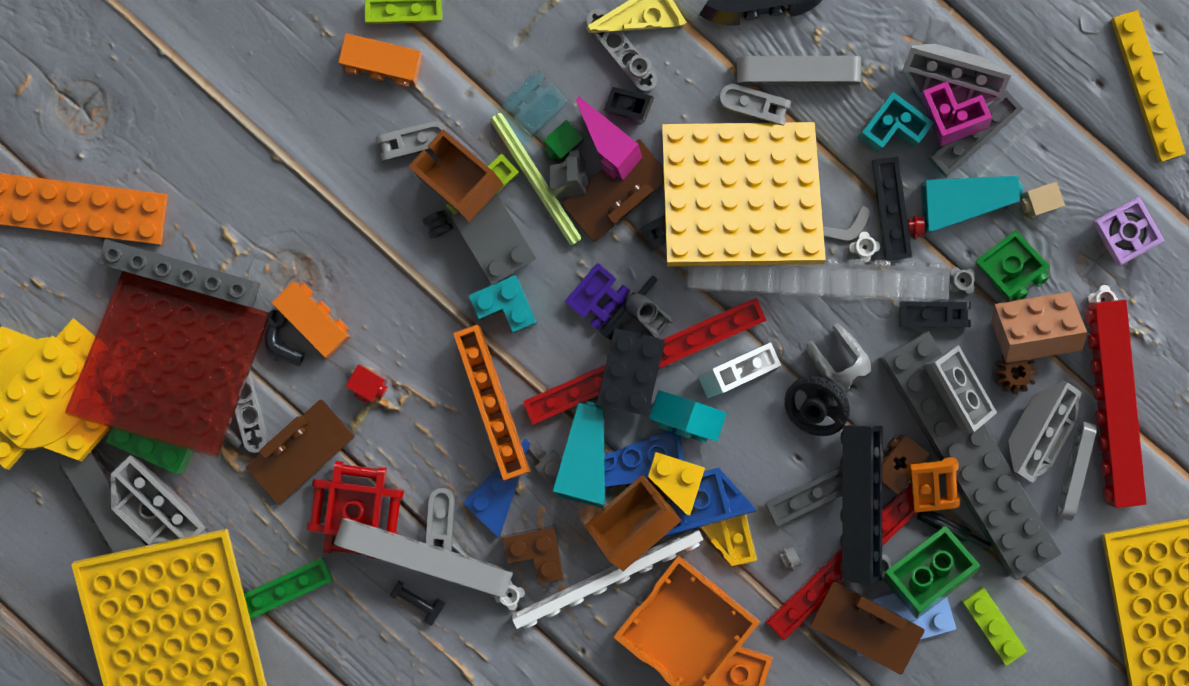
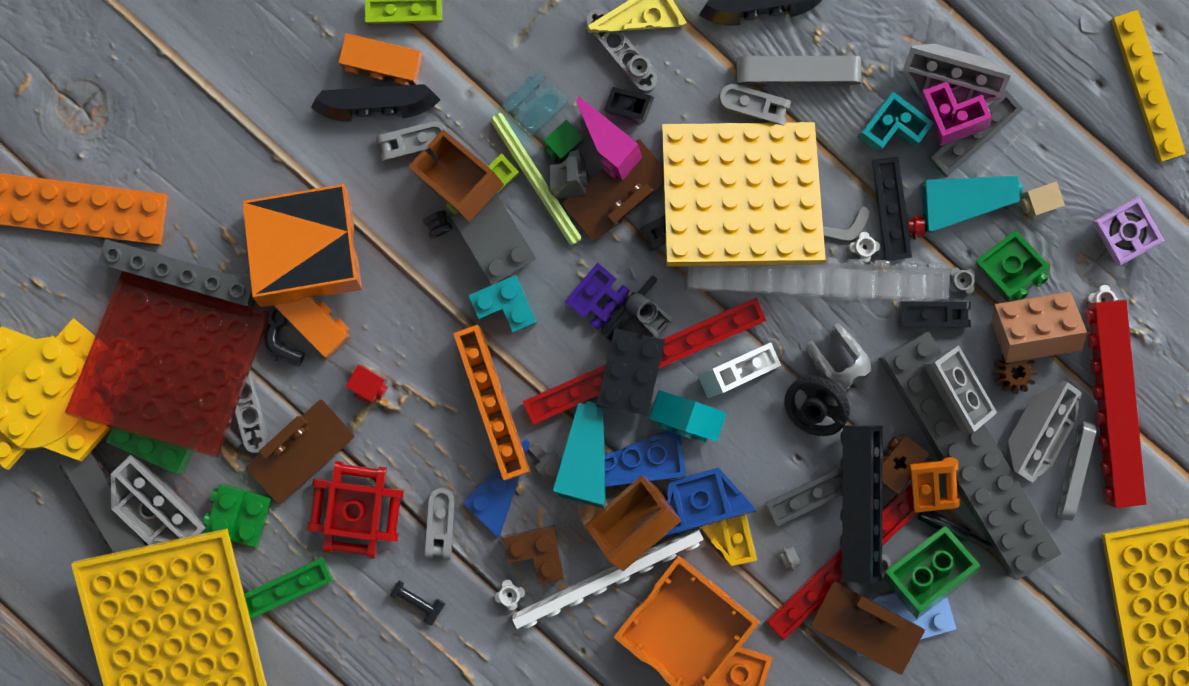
(239, 512): none -> green plate
(301, 245): none -> orange tile
(343, 103): none -> black brick
(423, 557): light grey beam -> none
(677, 480): yellow wing -> none
(994, 626): lime plate -> none

